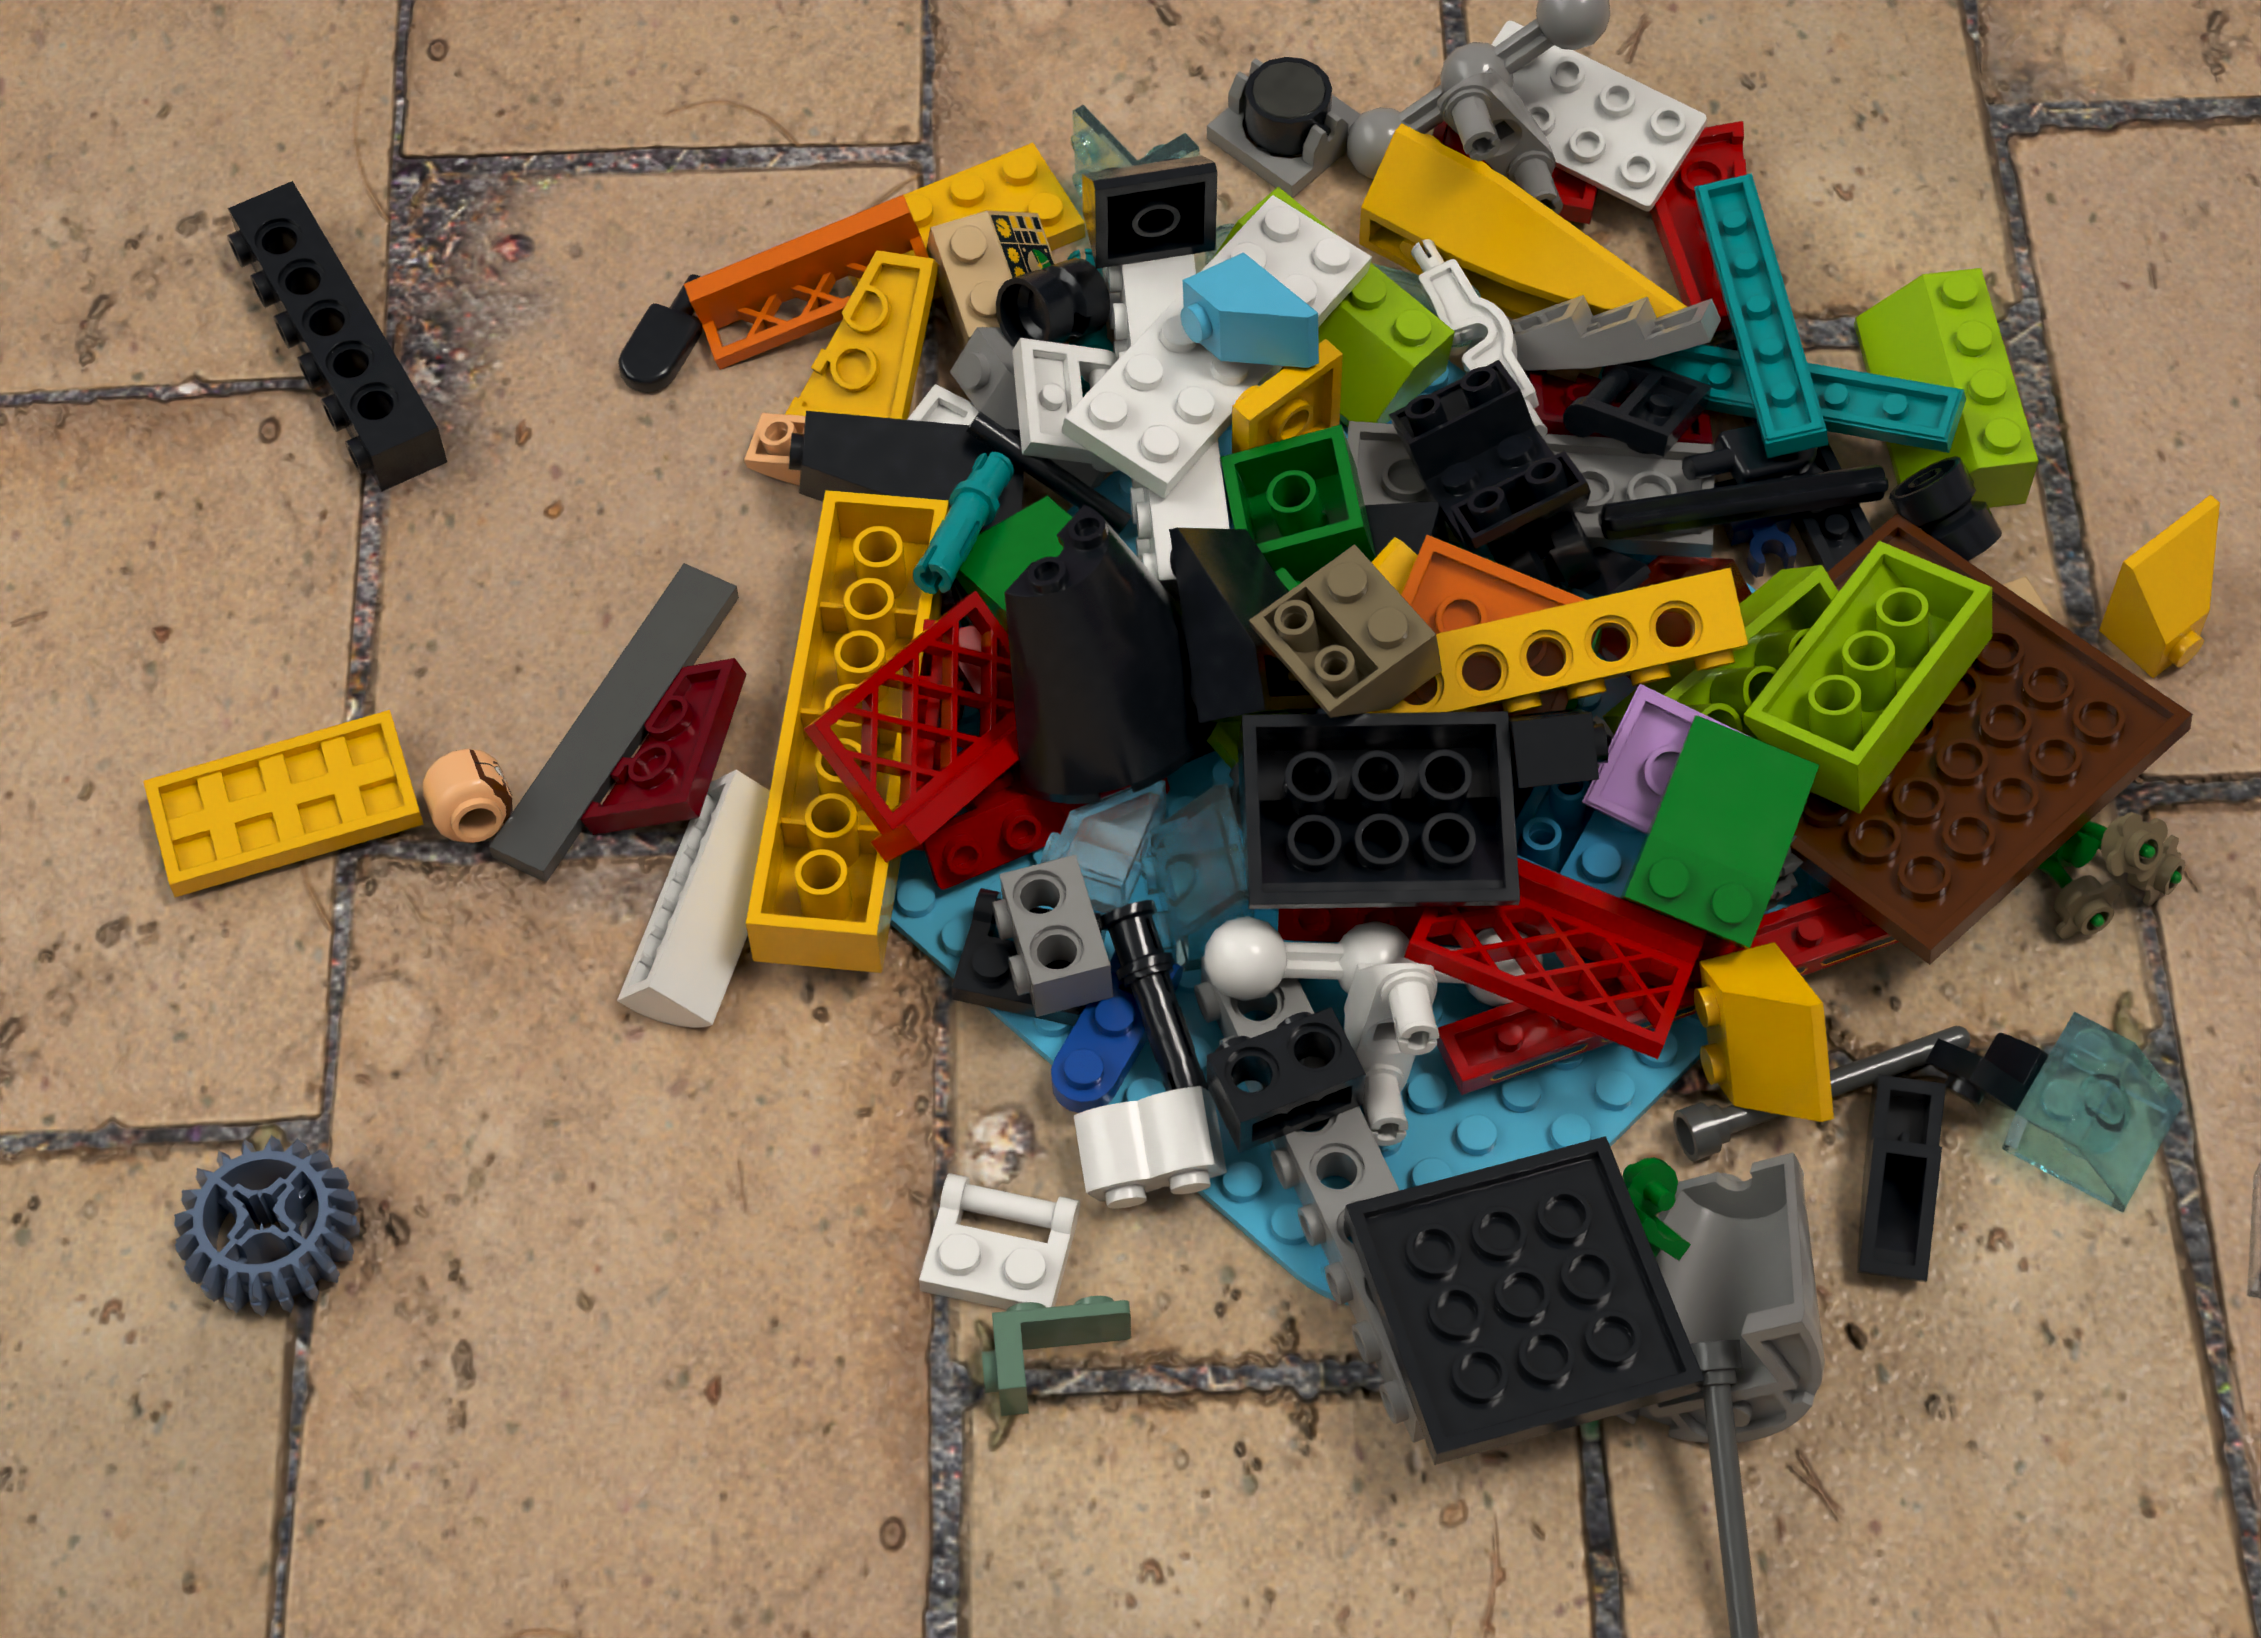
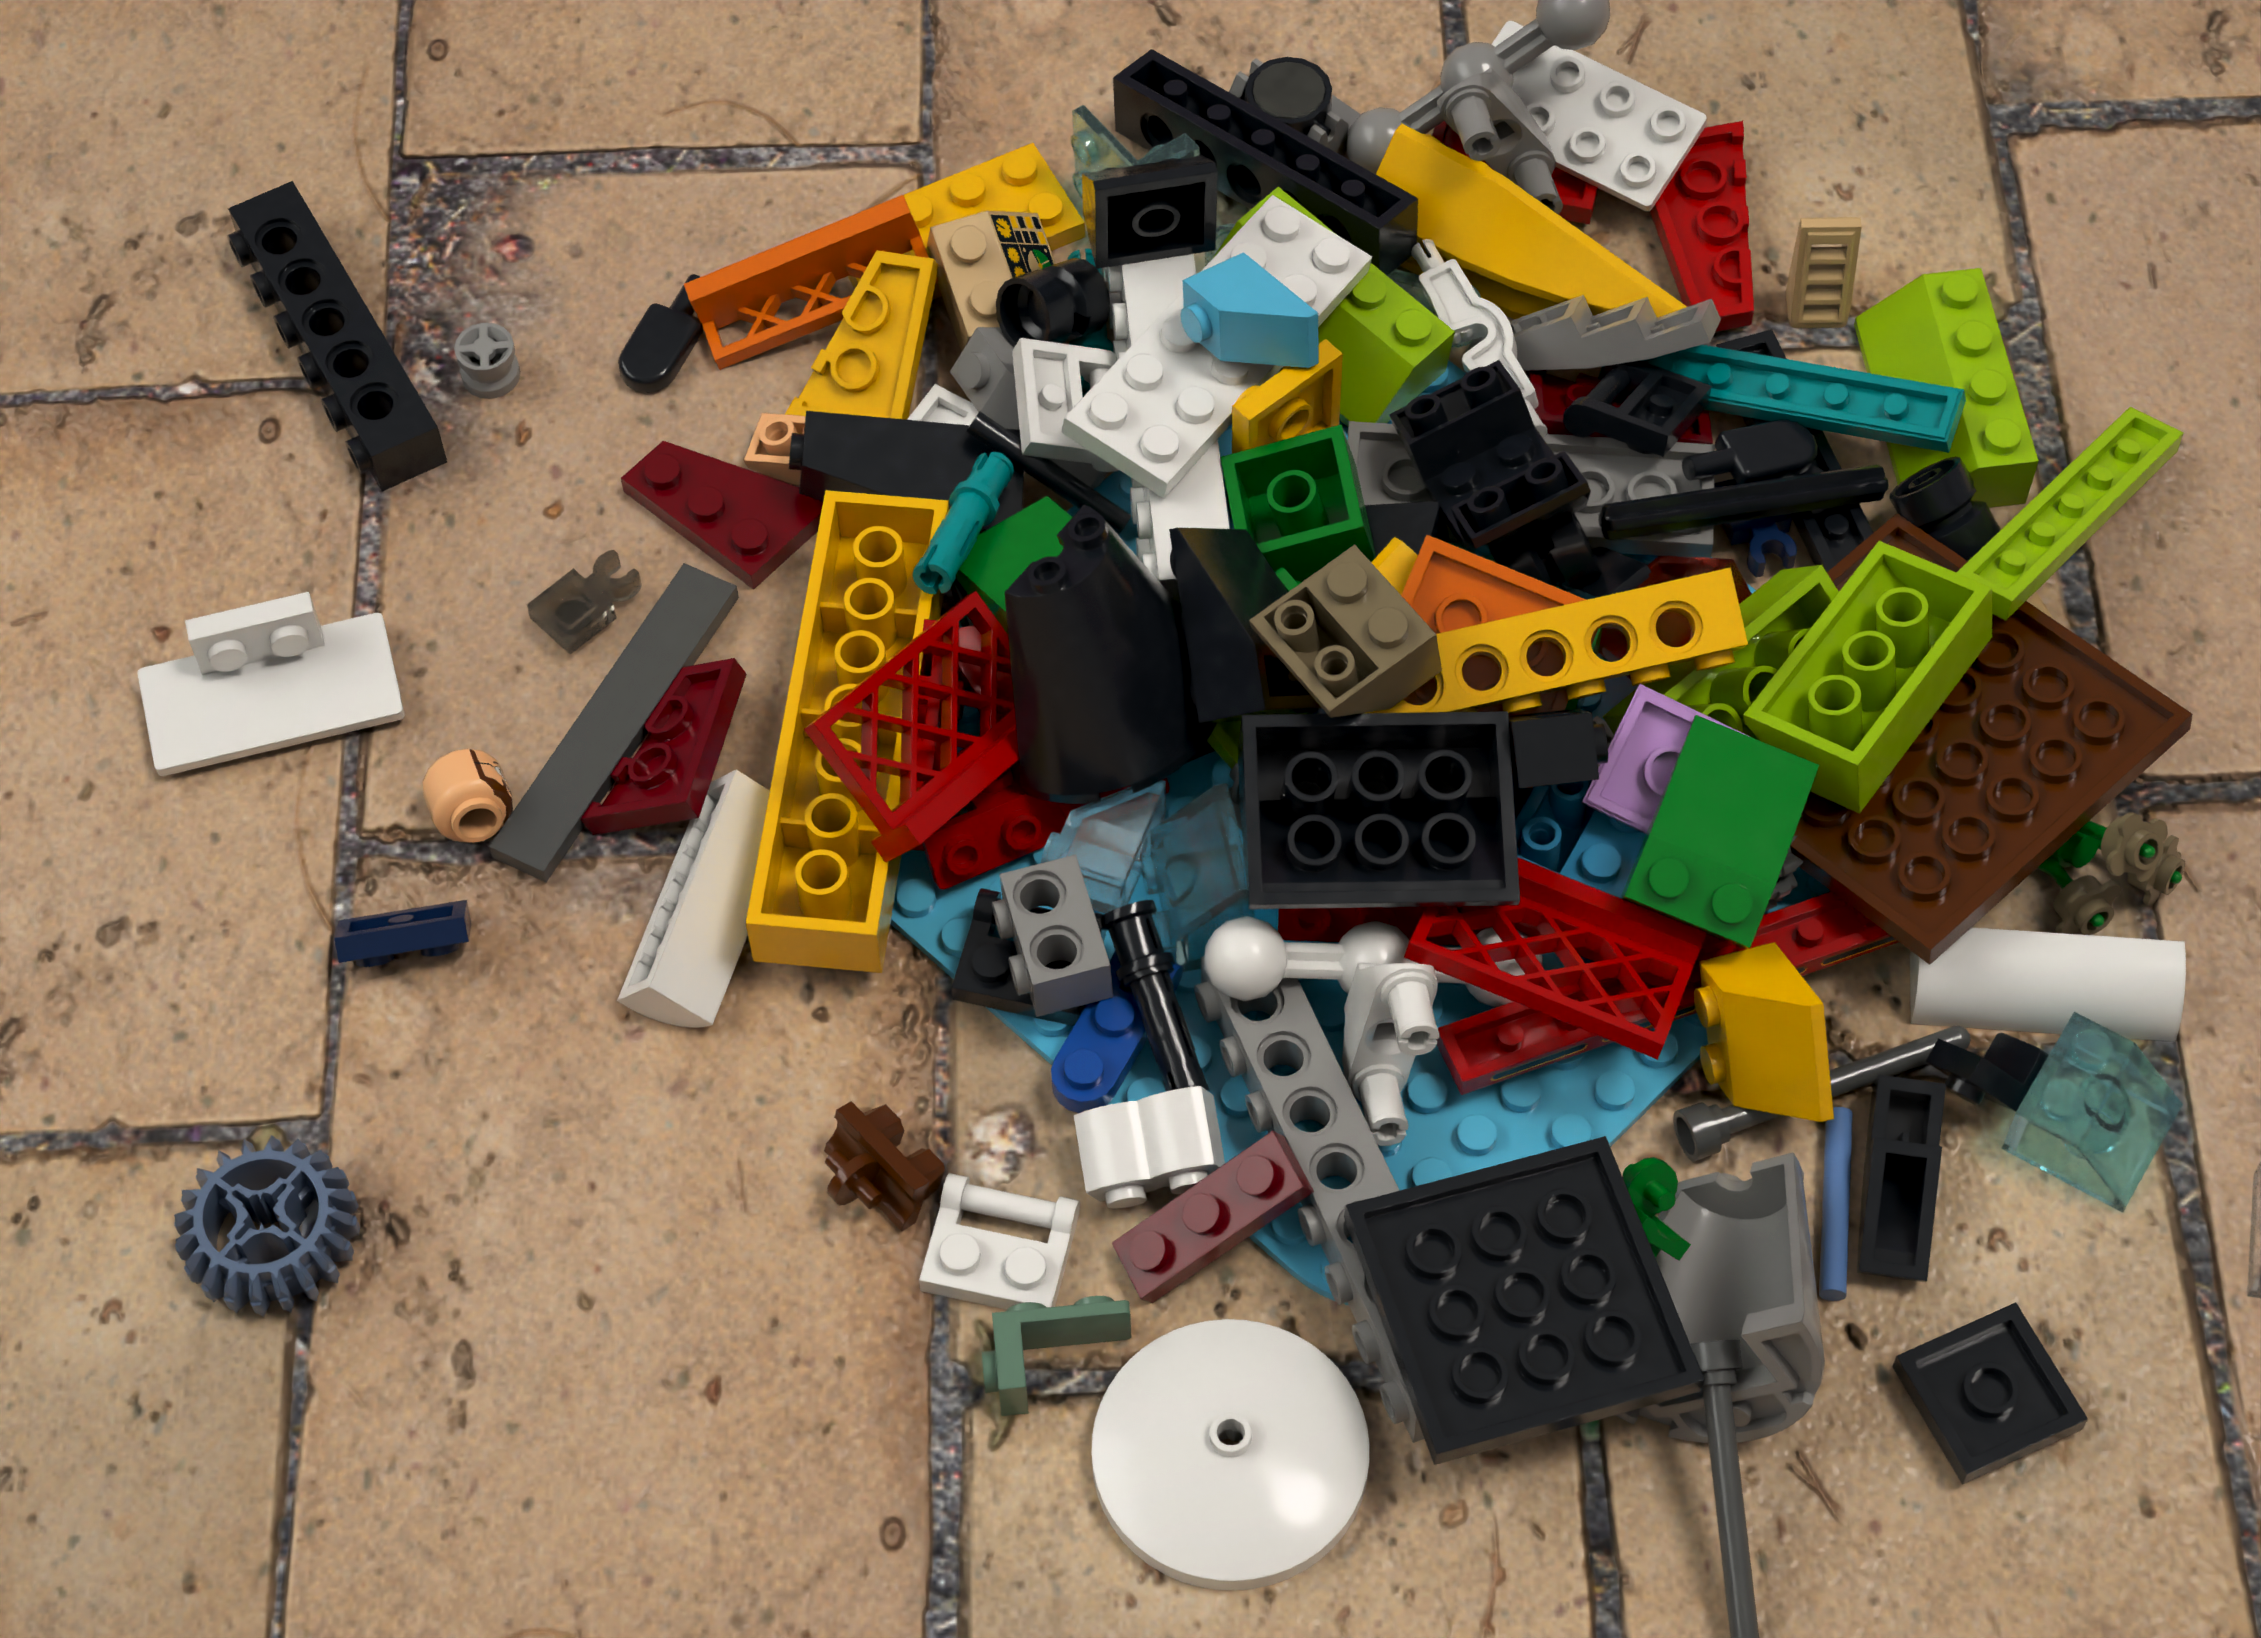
(267, 683): none -> white bracket
(282, 803): yellow plate -> none
(378, 937): none -> dark blue plate
(474, 352): none -> light grey wheel
(580, 606): none -> clear smoke plate
(724, 509): none -> dark red wing
(873, 1168): none -> reddish brown hips
(1212, 1217): none -> plate
(1220, 1509): none -> white dish
(1259, 153): none -> black brick
(1293, 1093): black brick -> none
(1760, 316): teal tile -> none
(1823, 277): none -> tan slope
(1836, 1205): none -> medium blue bar
(1989, 1393): none -> black plate
(2044, 977): none -> white brick
(2071, 509): none -> lime plate
(2166, 593): yellow slope -> none

